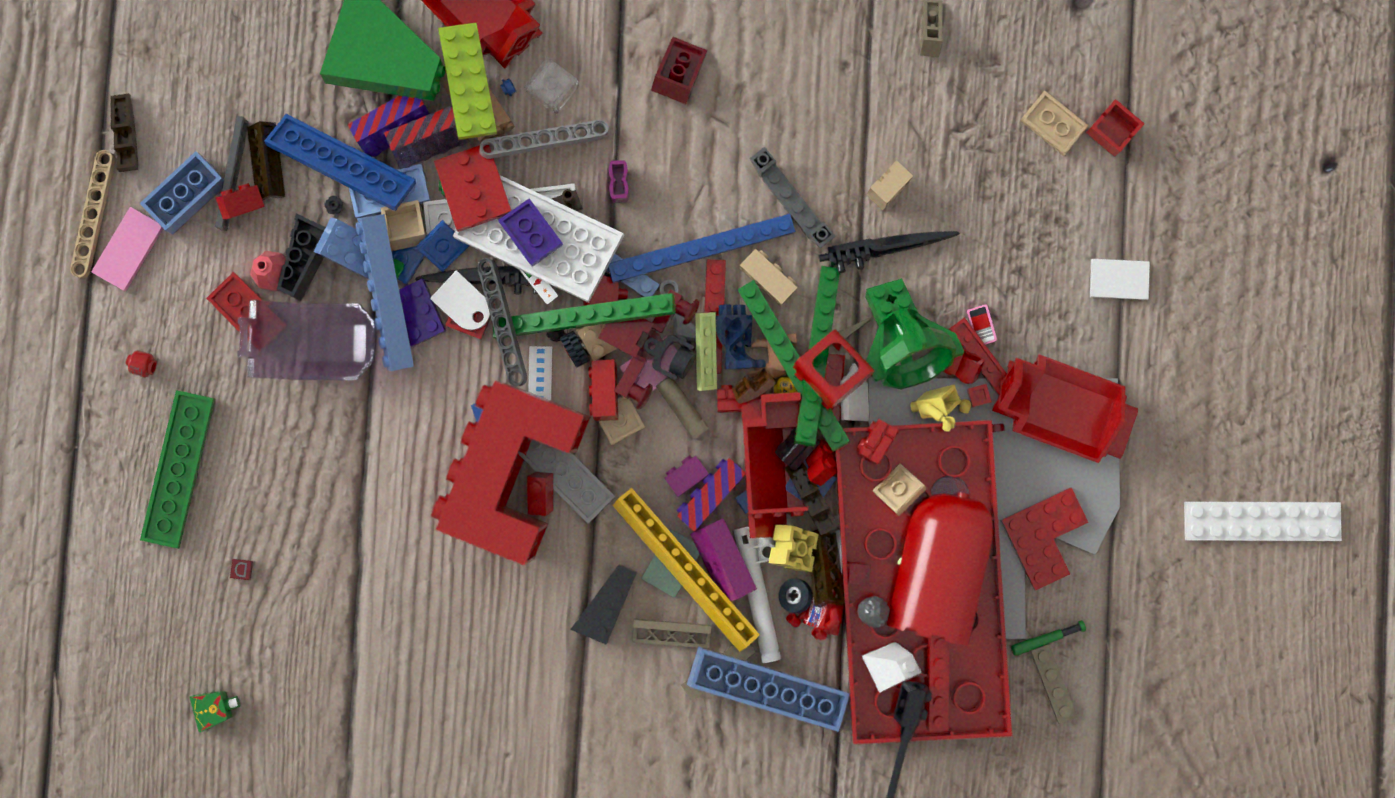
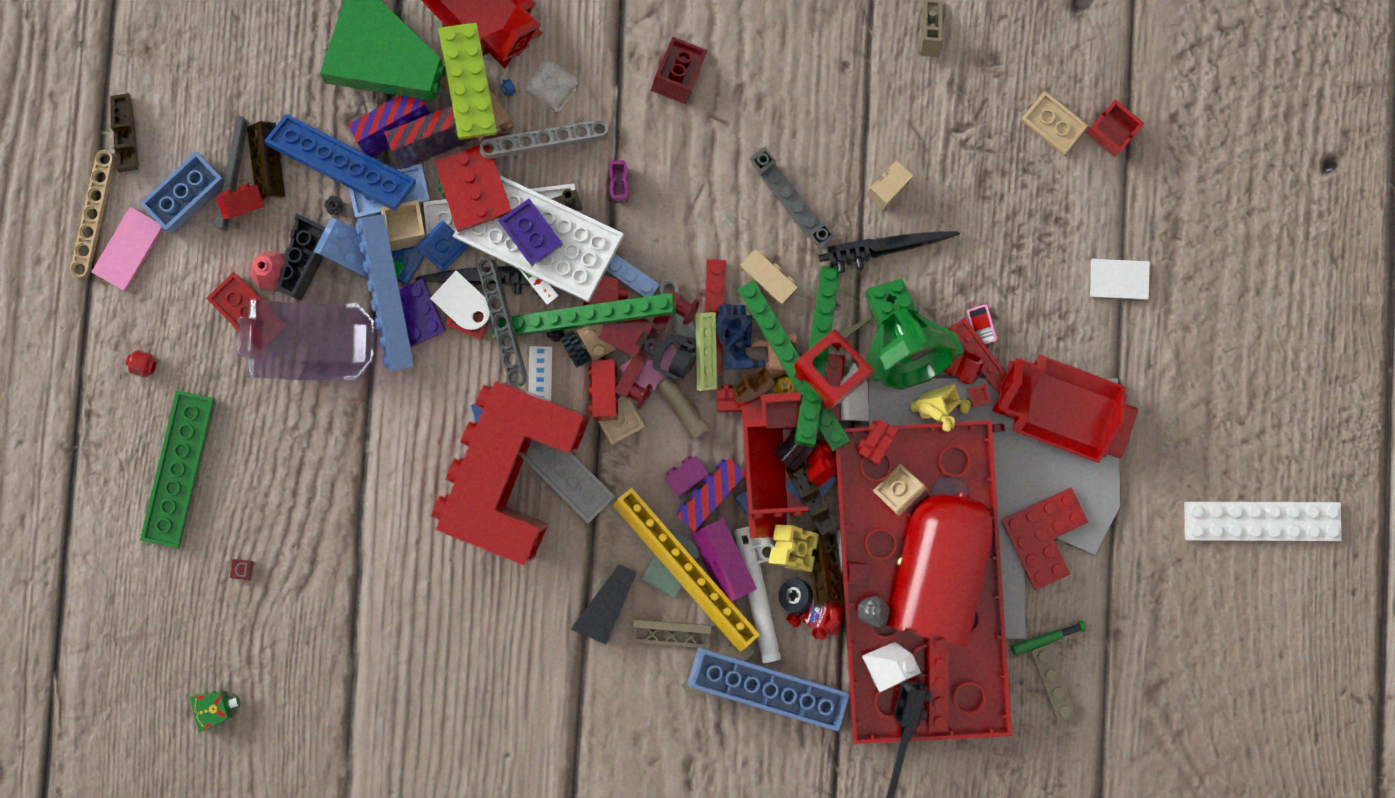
(540, 493): red brick -> none
(701, 248): blue plate -> none

